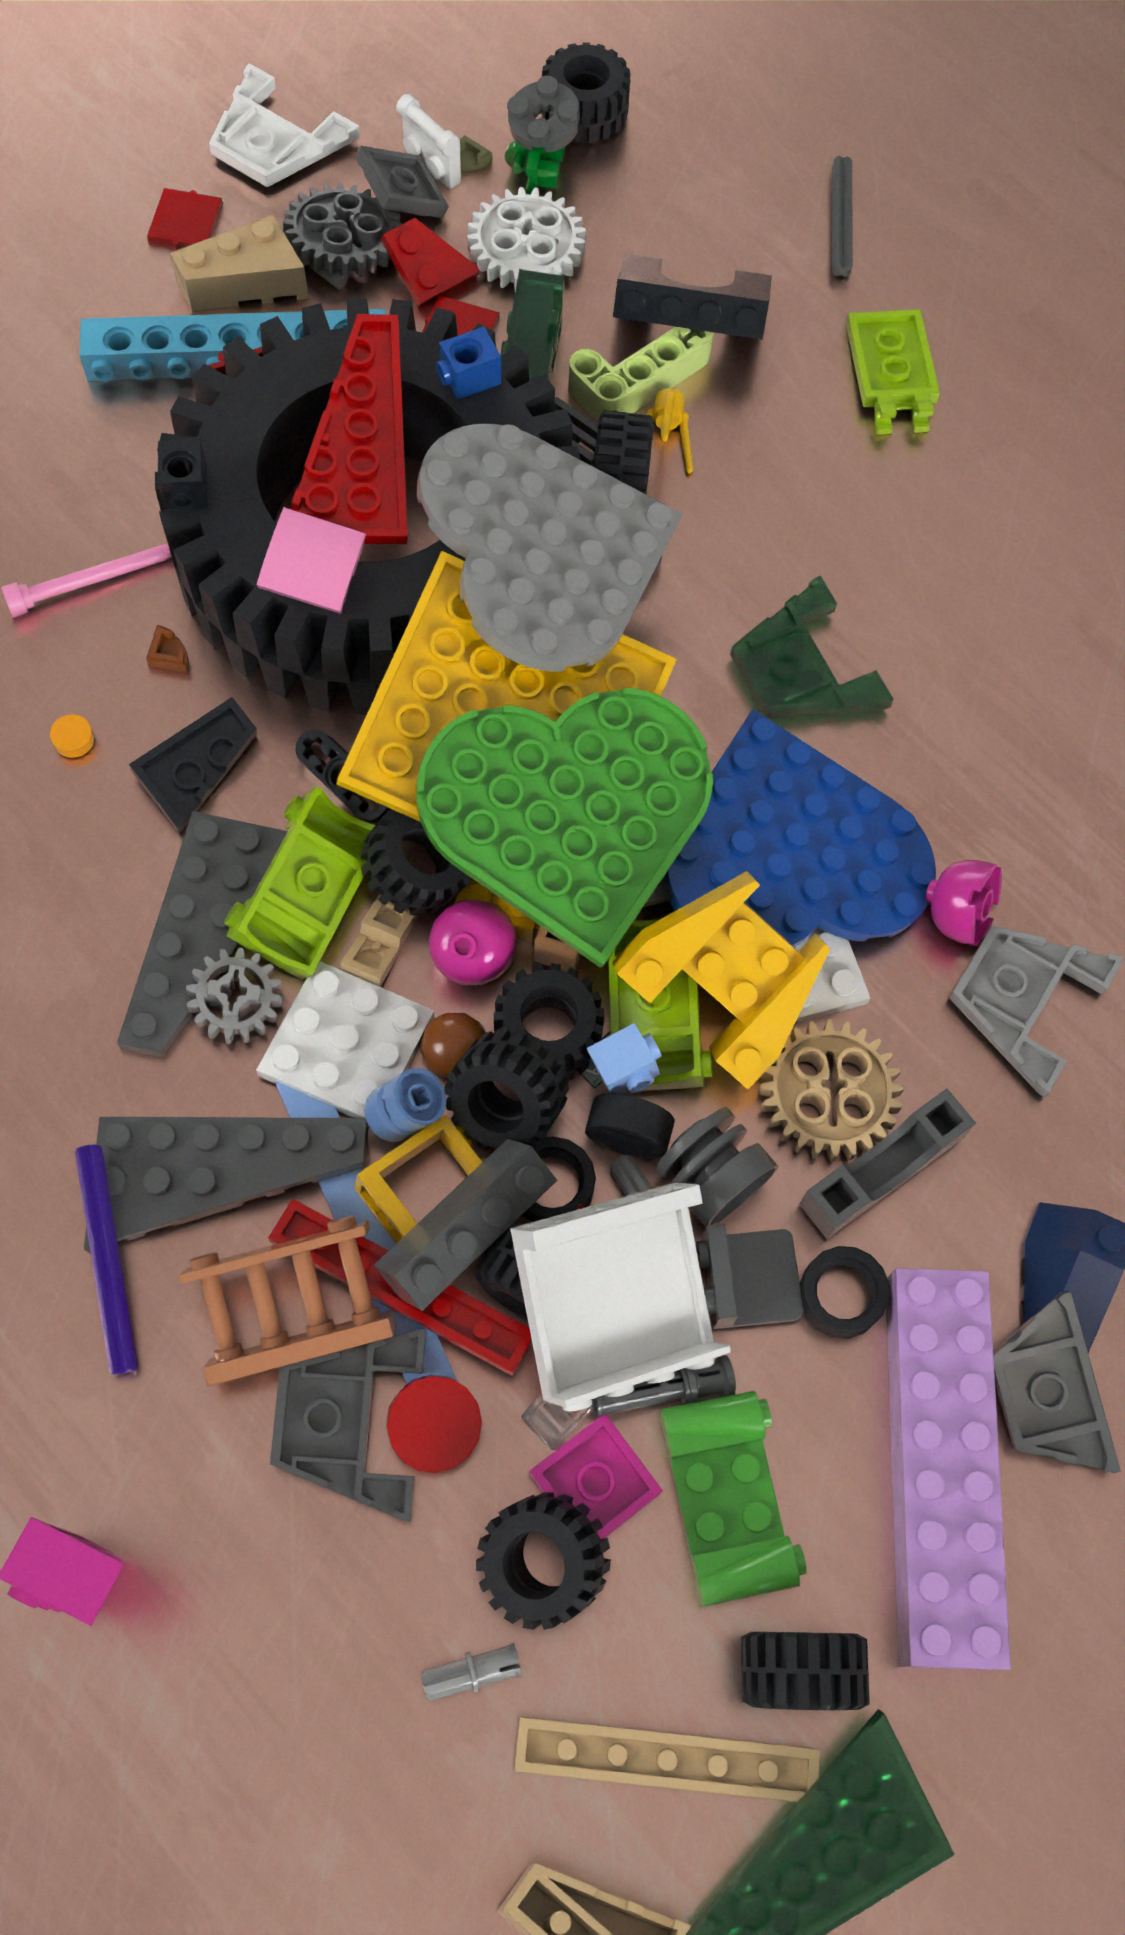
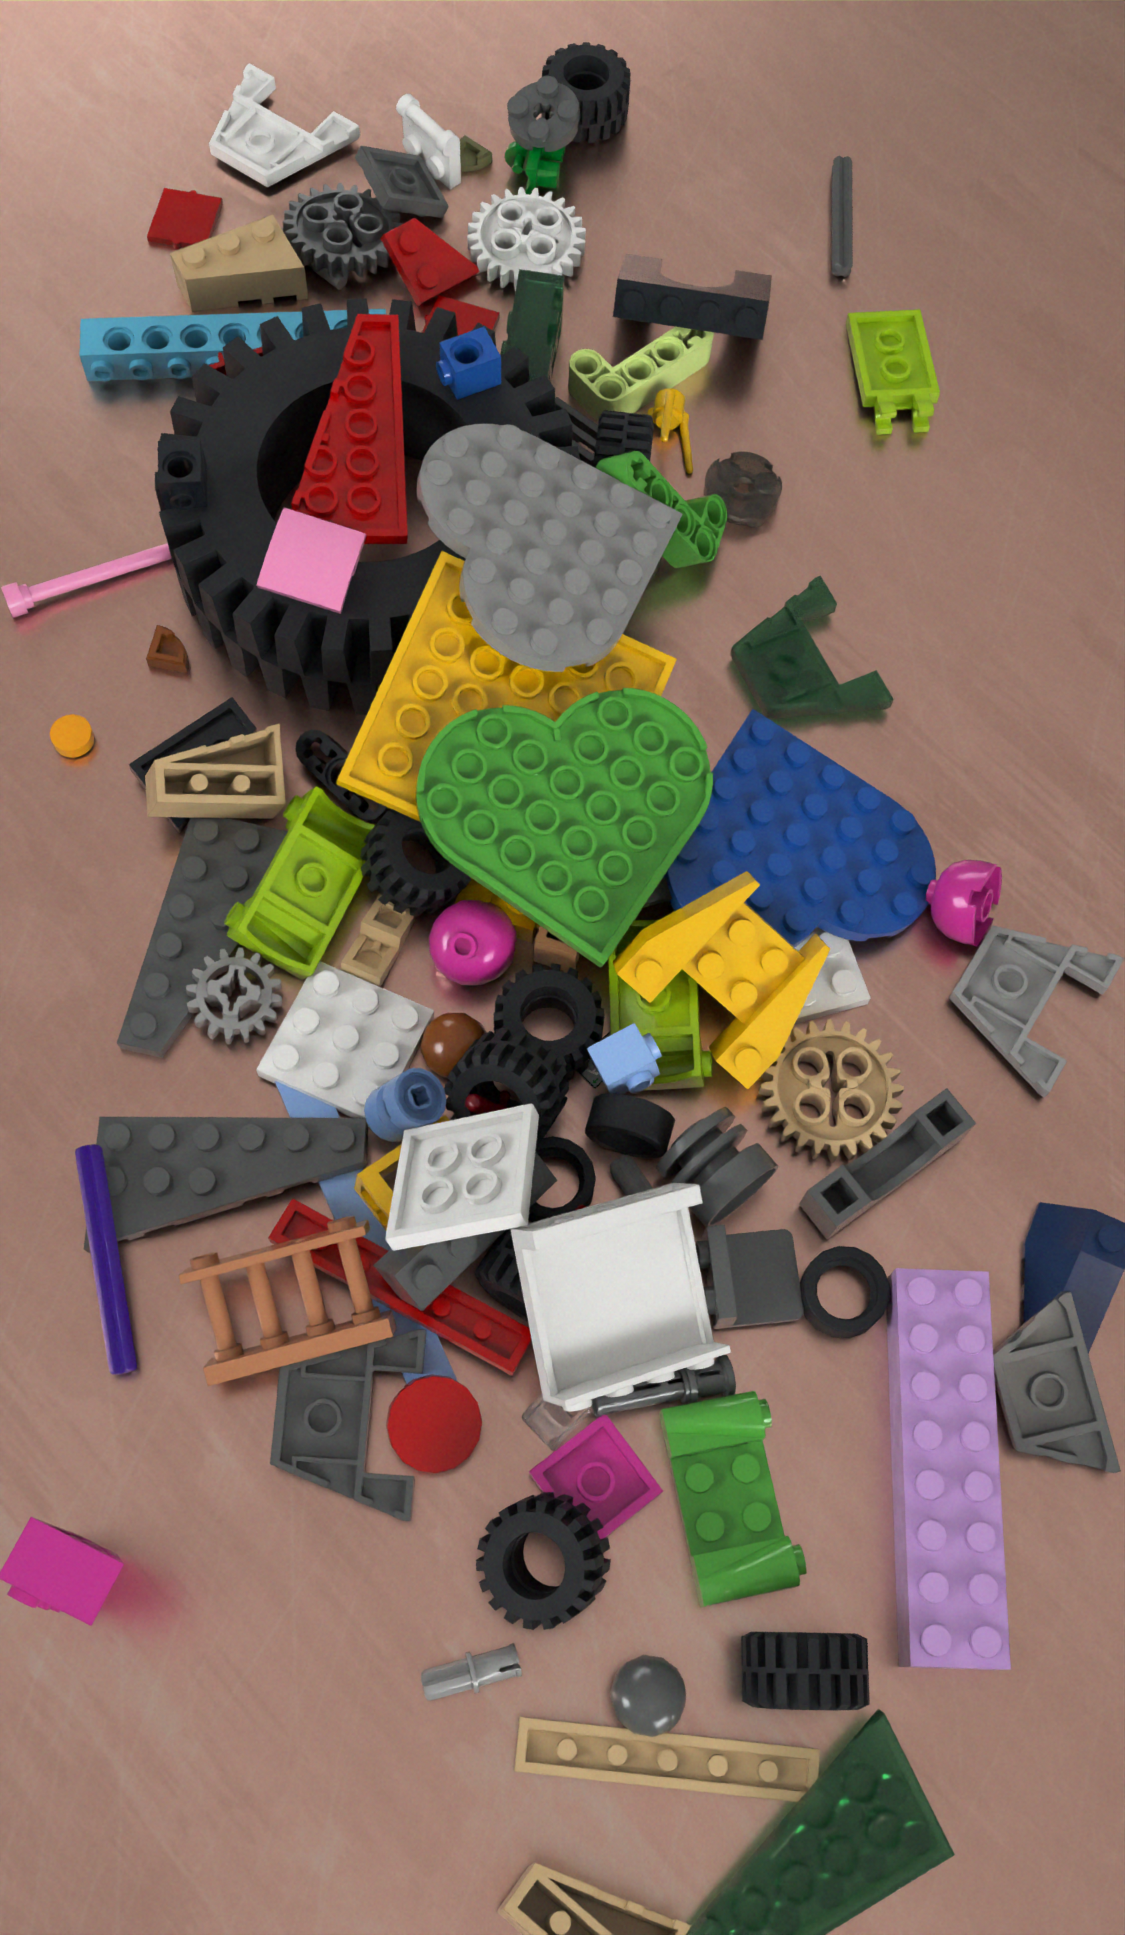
(220, 780): none -> tan wedge
(464, 1178): none -> white plate
(482, 1105): none -> dark red piece
(648, 1695): none -> dark grey hair
(702, 520): none -> bright green beam
(762, 483): none -> clear smoke plate

